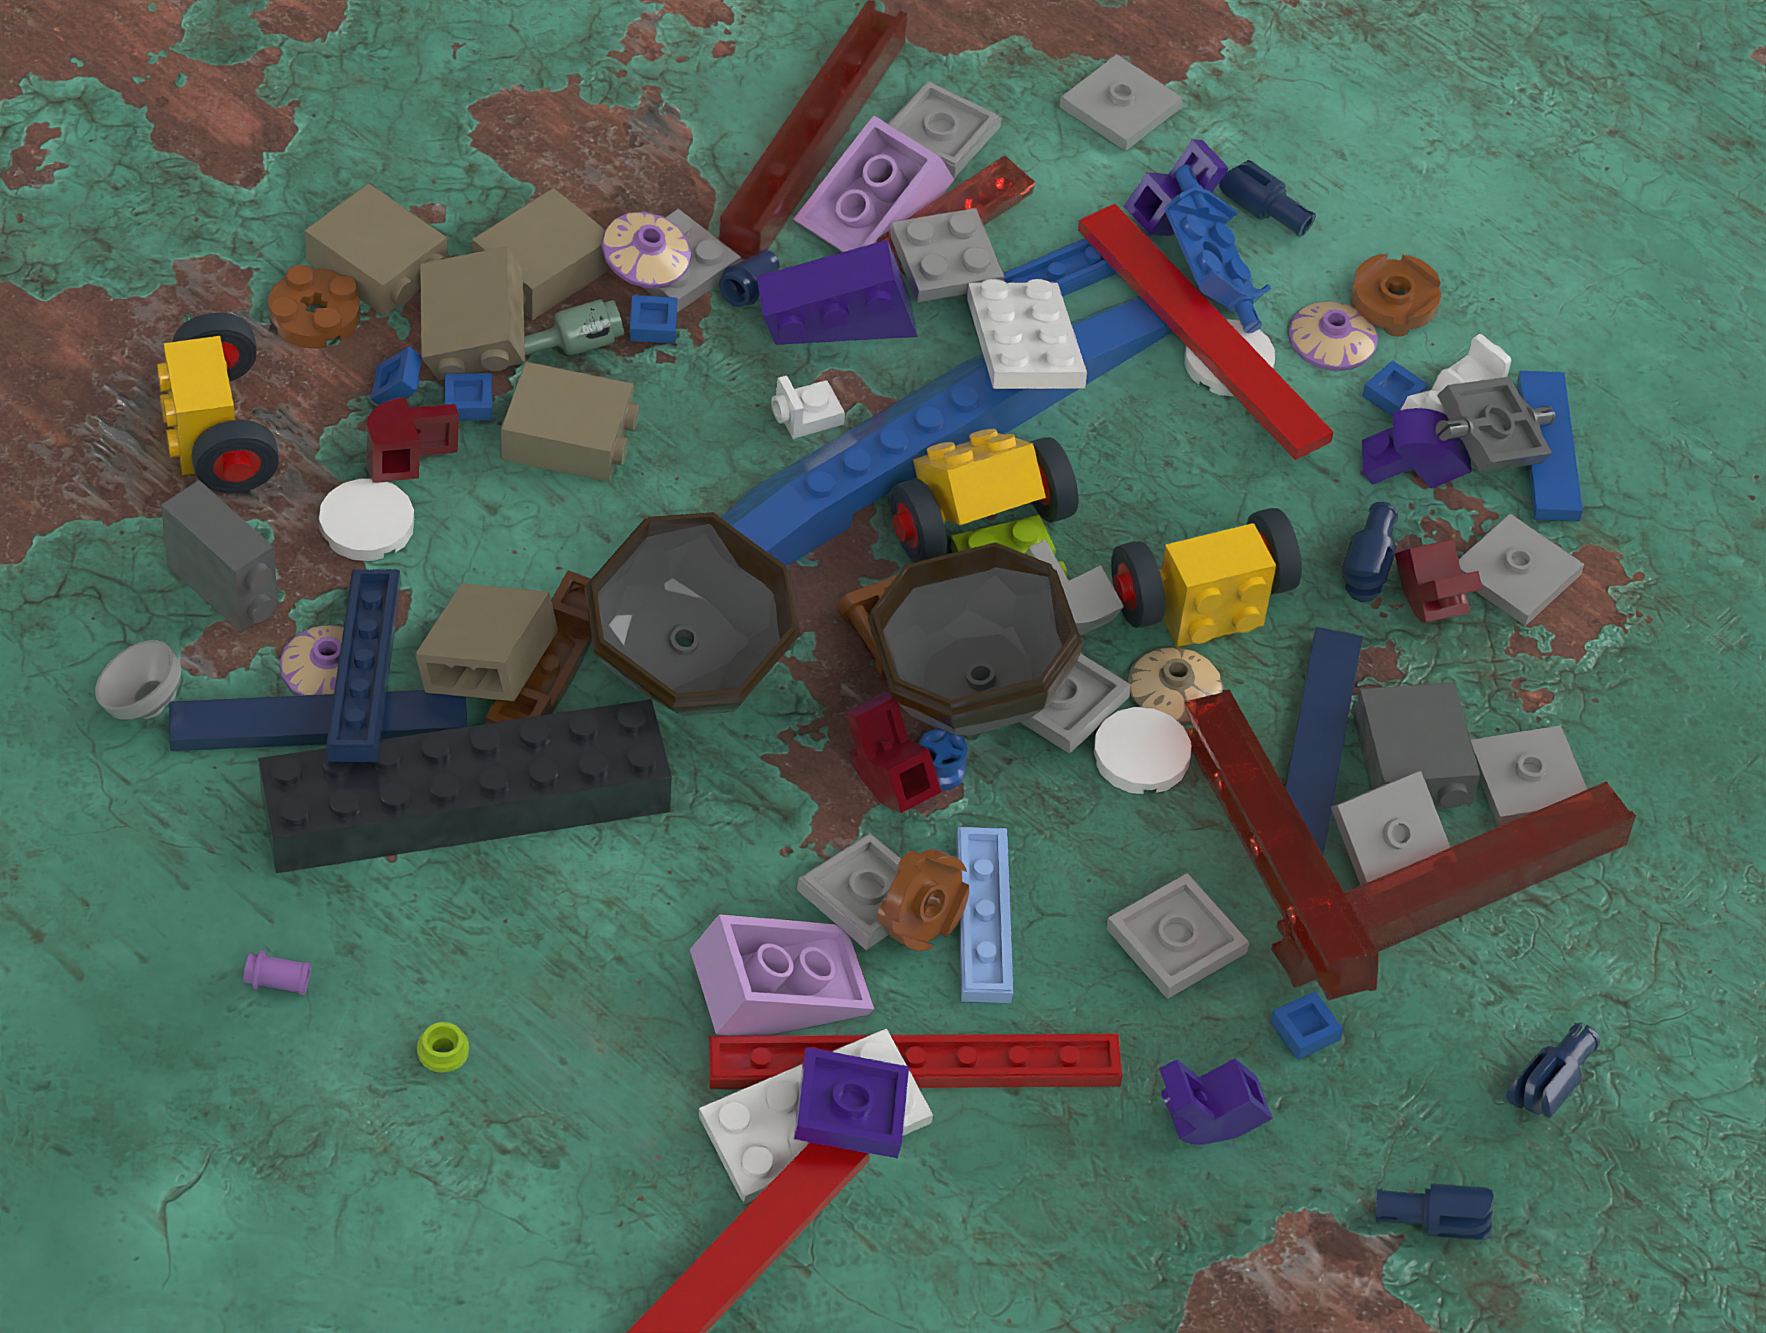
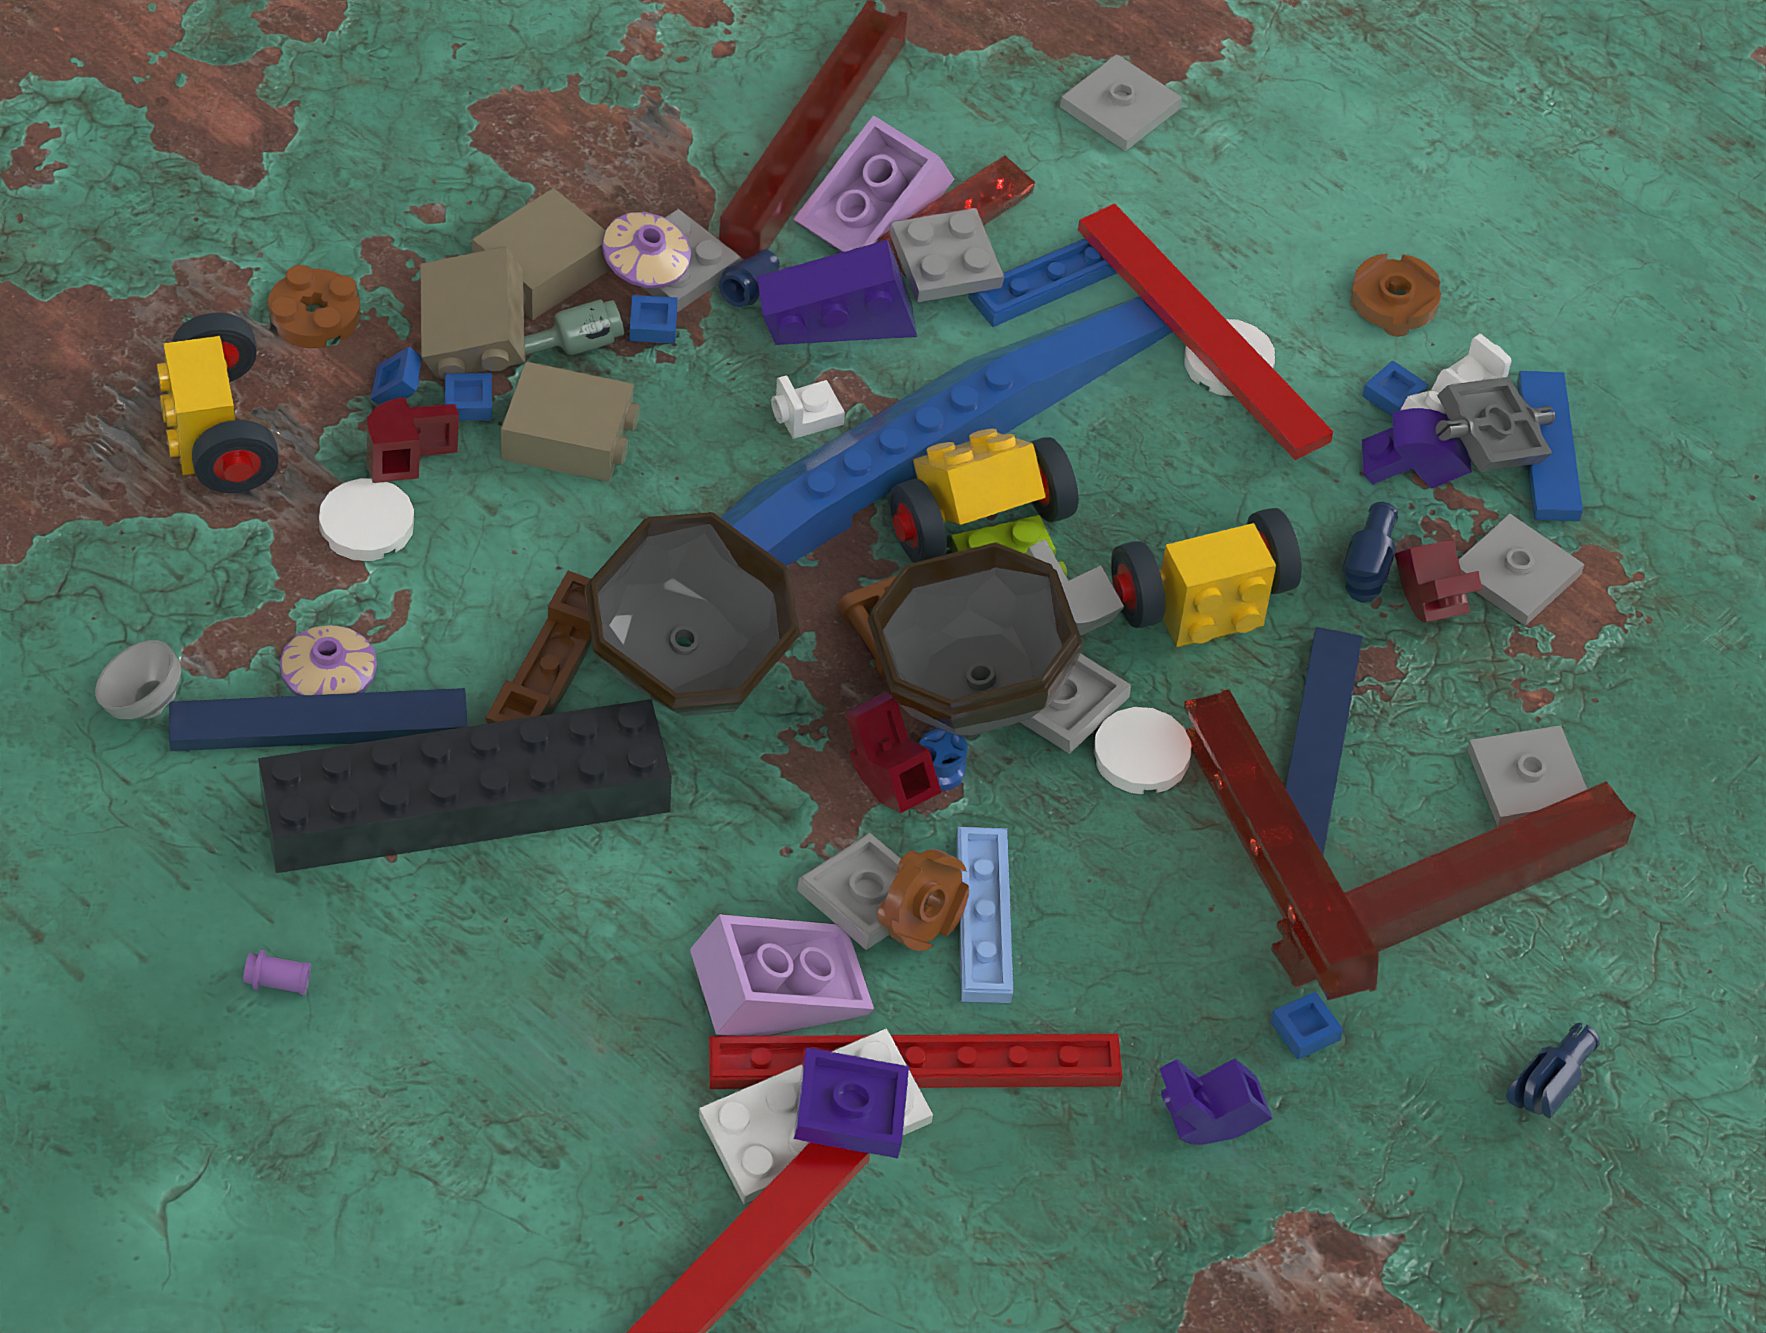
(220, 556): dark grey brick -> none
(364, 666): dark blue tile -> none
(375, 246): dark tan brick -> none
(443, 1036): lime plate -> none
(487, 642): dark tan brick -> none
(946, 125): light grey plate -> none
(1026, 335): white plate -> none
(1157, 688): tan dish -> none
(1159, 189): dark purple brick -> none
(1177, 935): light grey plate -> none
(1210, 250): blue plate -> none
(1265, 197): dark blue arm -> none
(1332, 336): tan dish -> none
(1390, 827): light grey plate -> none
(1418, 731): dark grey brick -> none
(1442, 1210): dark blue arm -> none

